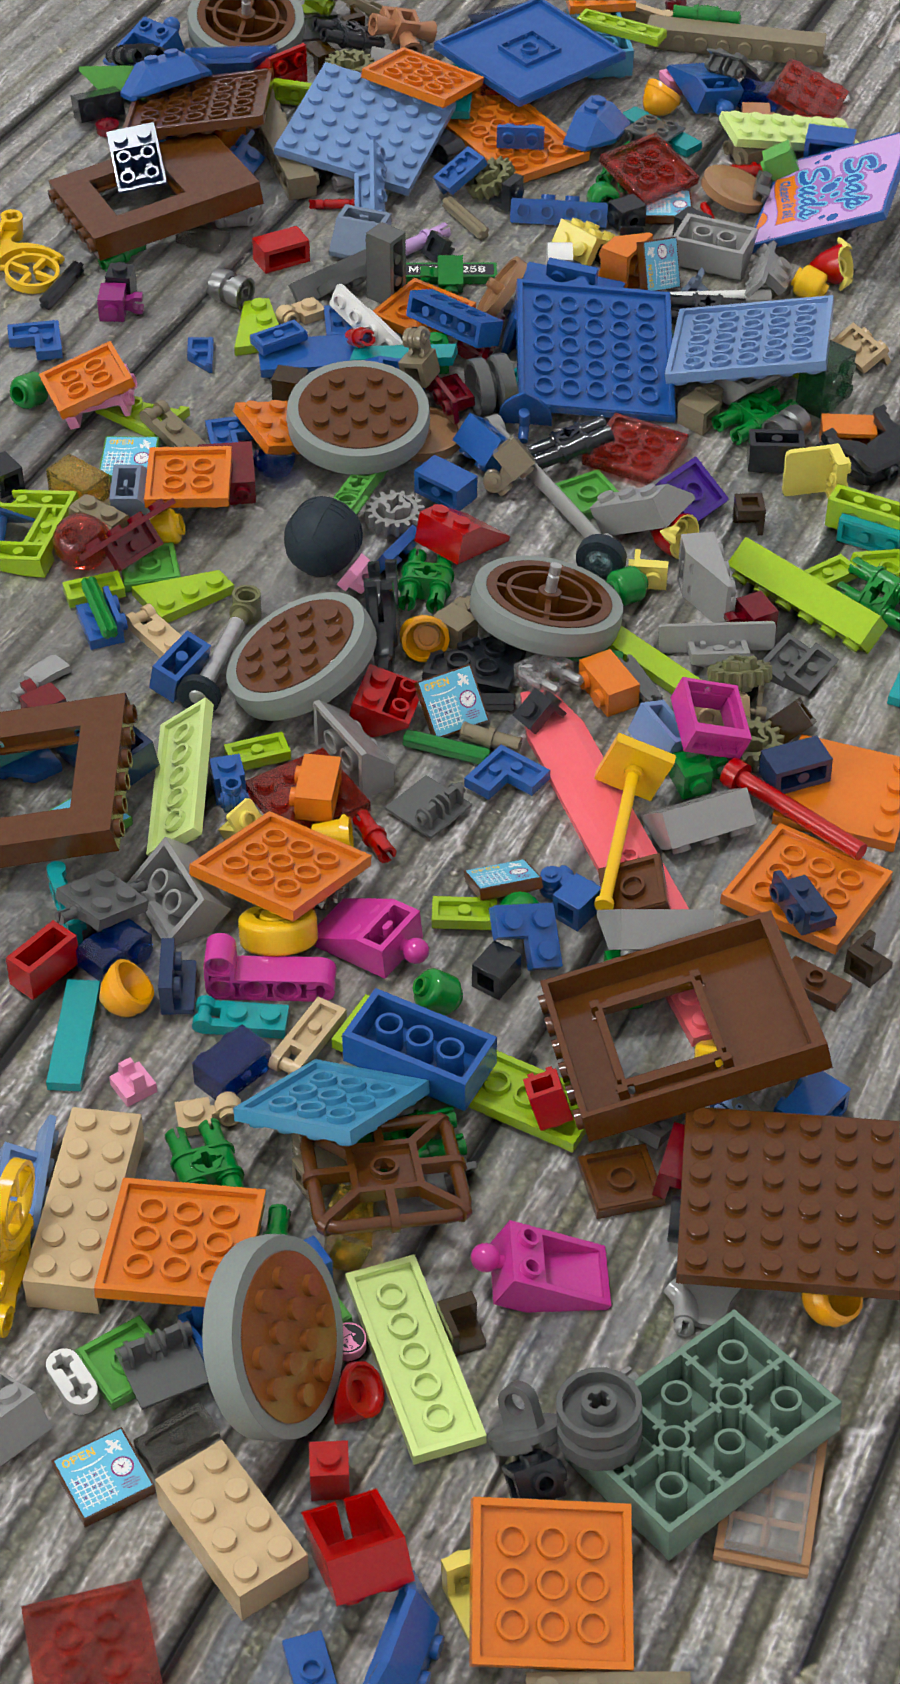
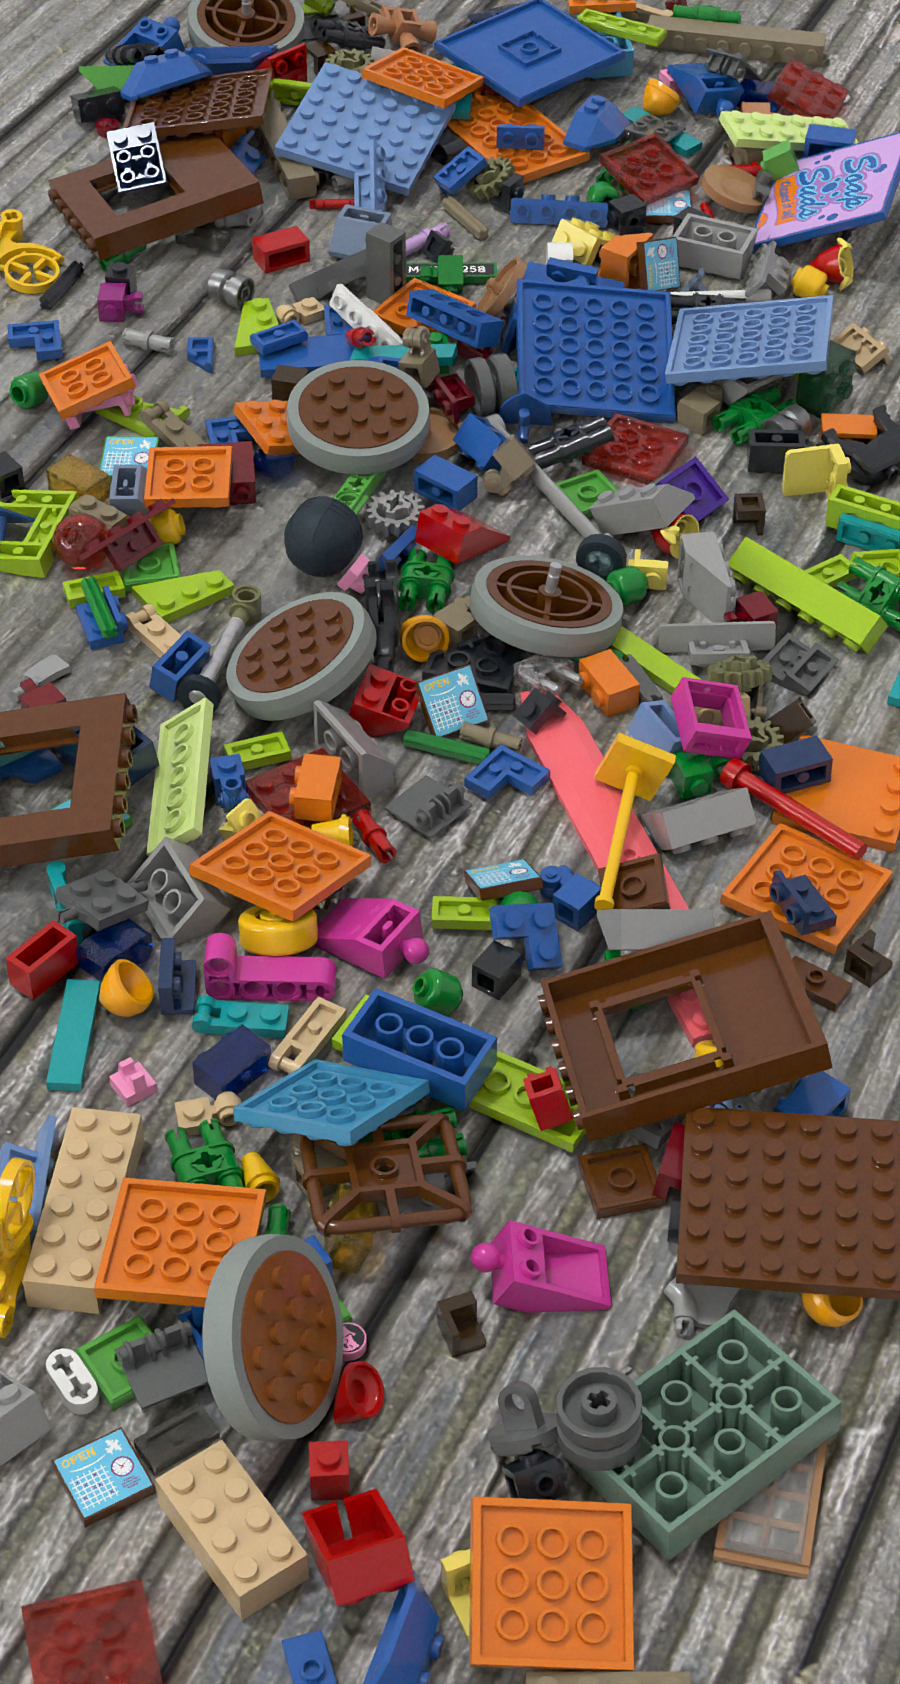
(148, 340): none -> light grey pin
(259, 1175): none -> yellow cone
(415, 1359): yellowish green plate -> none

